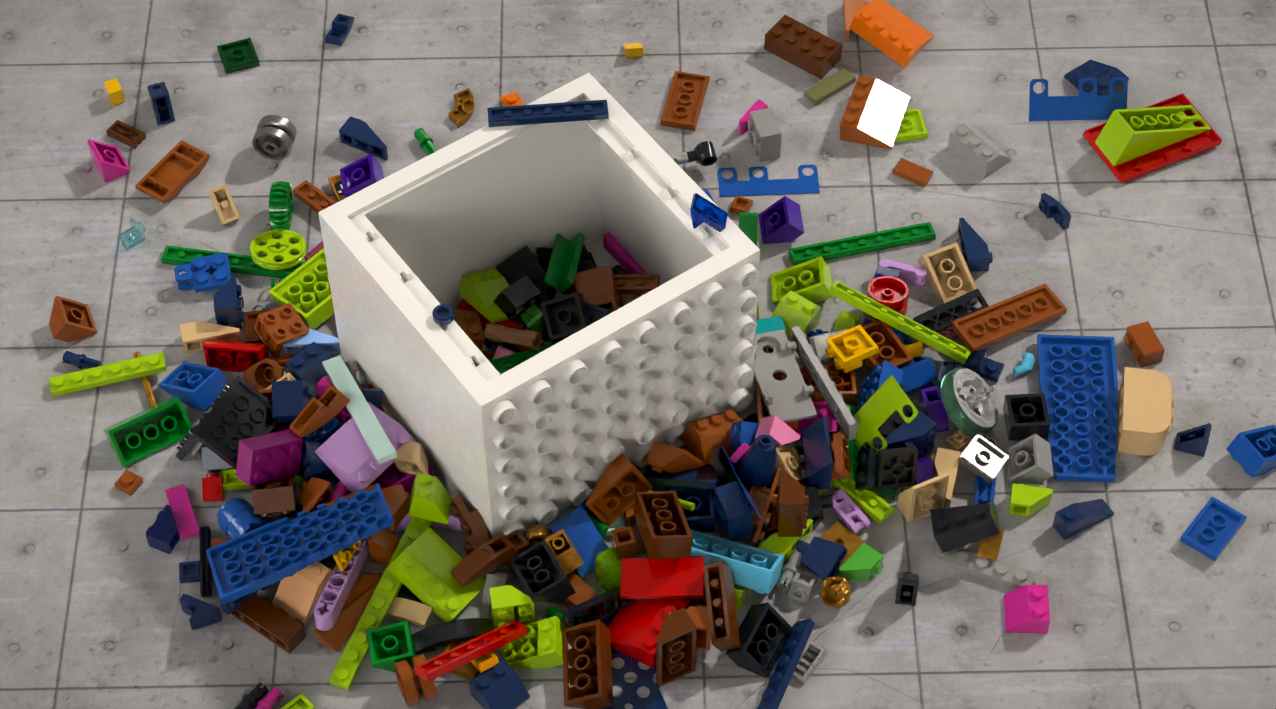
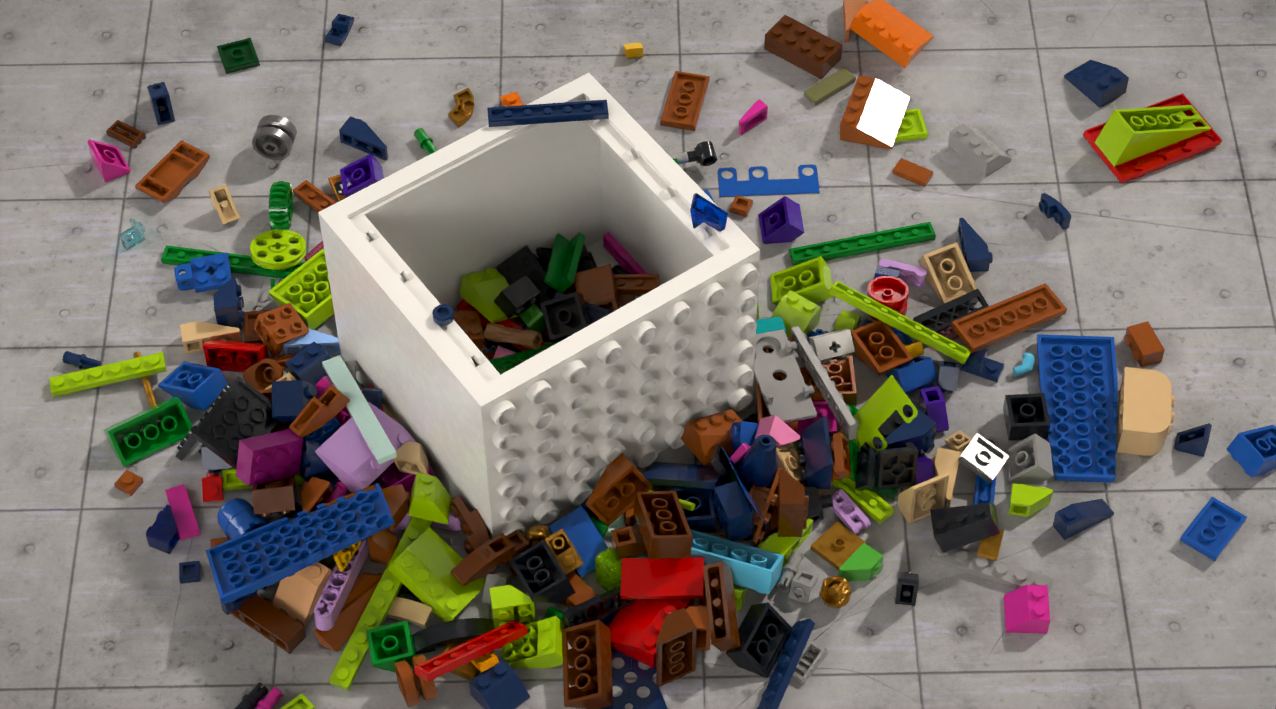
(71, 320): dark orange slope -> none
(115, 91): yellow slope -> none
(201, 612): dark blue slope -> none
(205, 569): black axle -> none
(671, 459): dark orange slope -> none
(749, 225): green slope -> none
(764, 134): light grey brick -> none
(822, 556): dark blue torso -> none
(850, 348): yellow plate -> none
(875, 380): blue slope -> none
(961, 410): flat silver wheel -> none
(1081, 107): blue piece -> none

